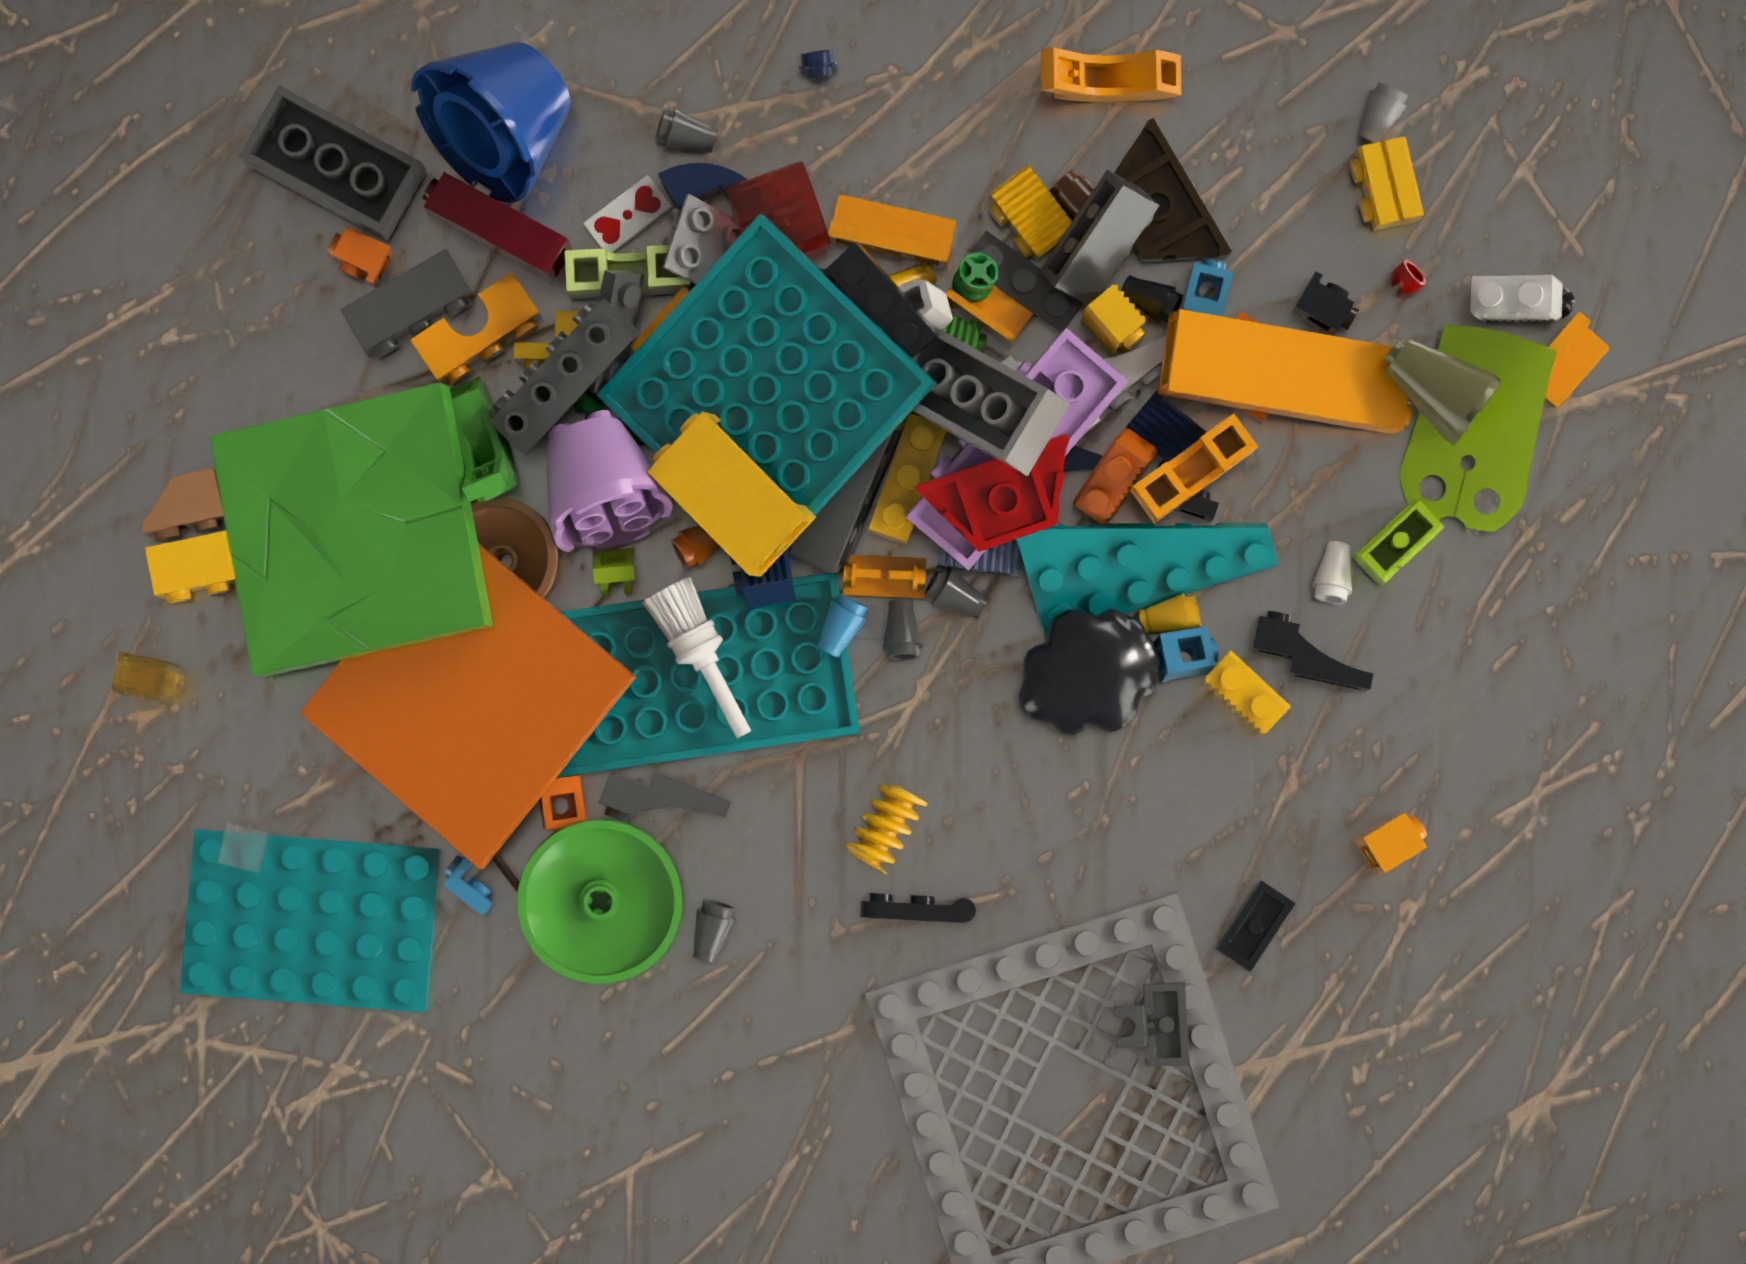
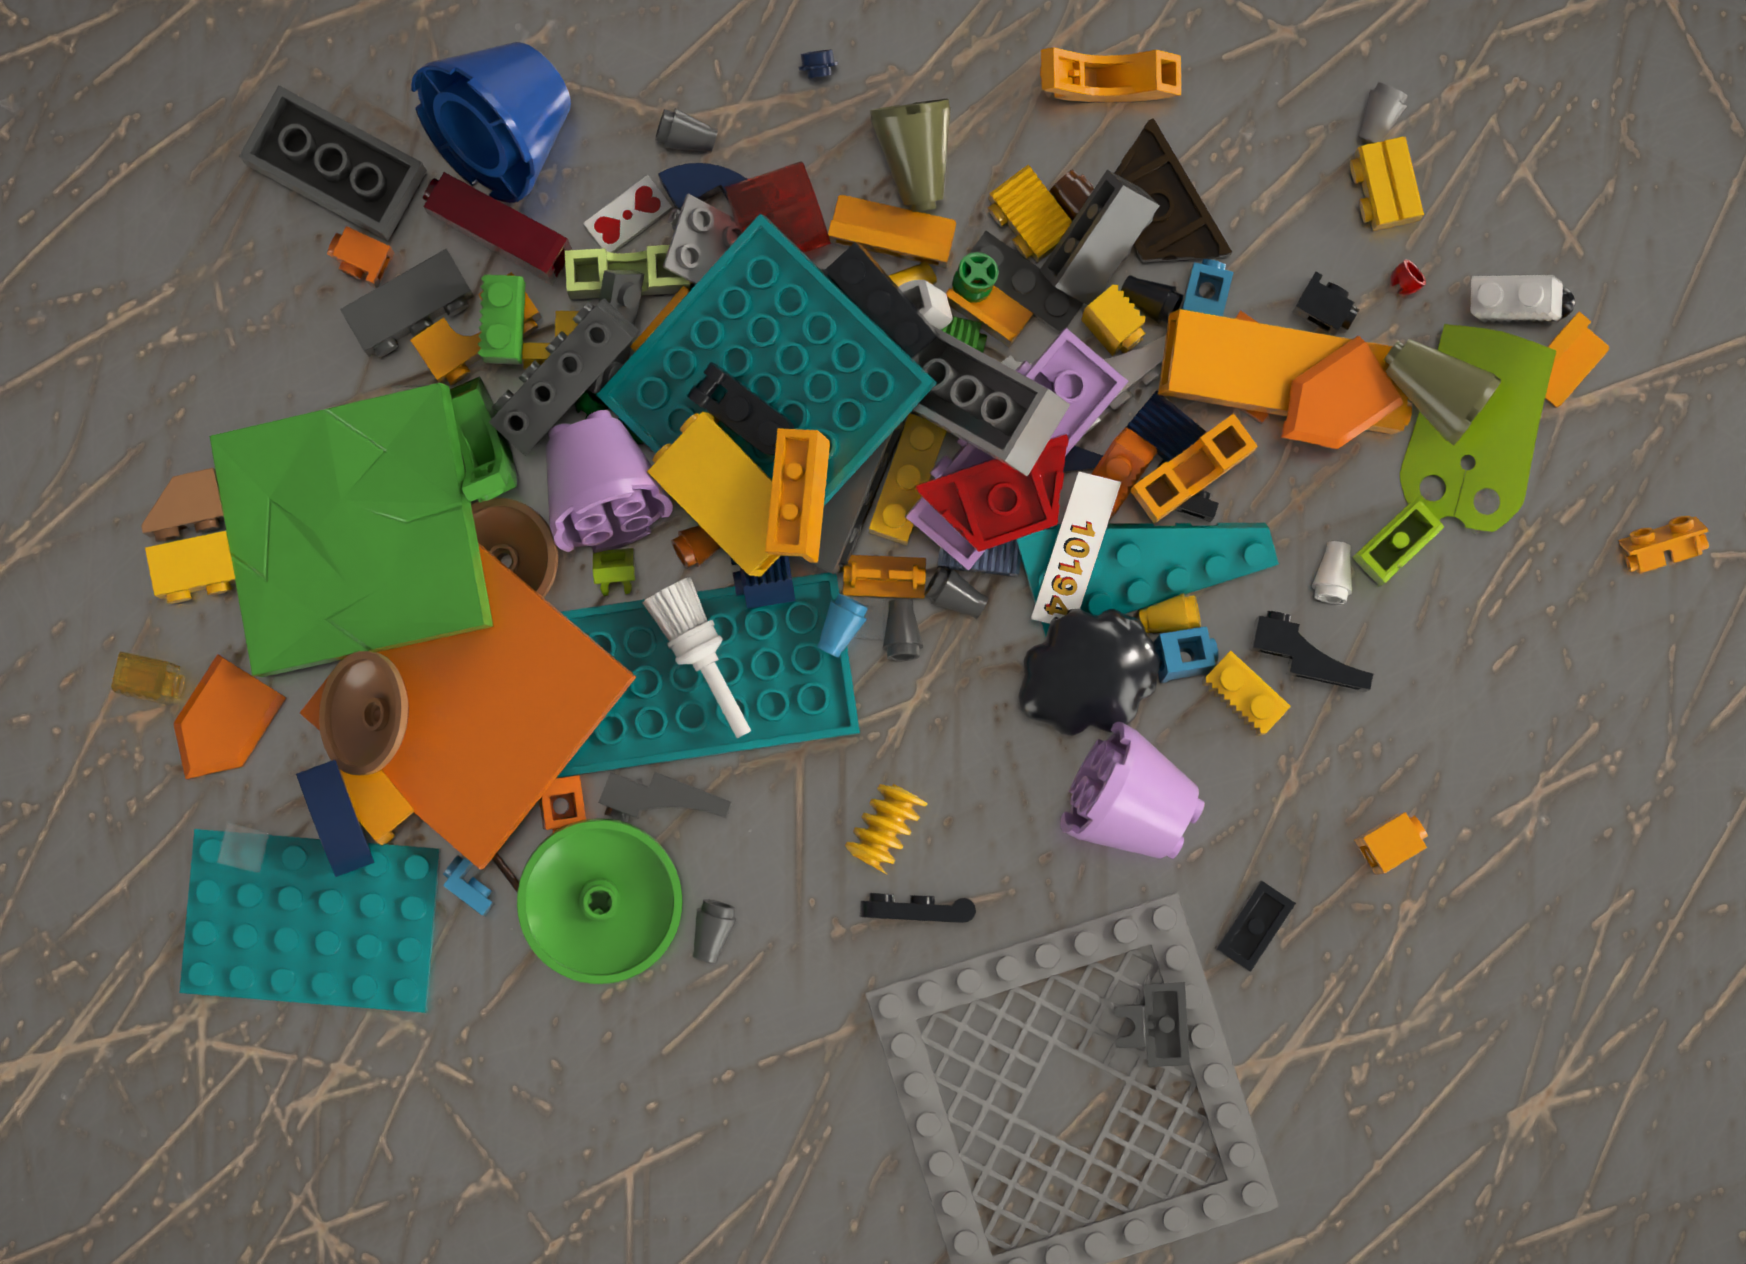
(224, 719): none -> orange tile
(335, 818): none -> dark blue brick
(363, 713): none -> medium nougat dish
(377, 804): none -> light orange panel
(502, 319): none -> bright green brick
(740, 409): none -> black plate
(797, 494): none -> light orange panel
(915, 149): none -> olive cone
(1076, 546): none -> white sticker
(1131, 797): none -> lavender cone
(1339, 397): none -> orange tile
(1647, 545): none -> light orange hinge

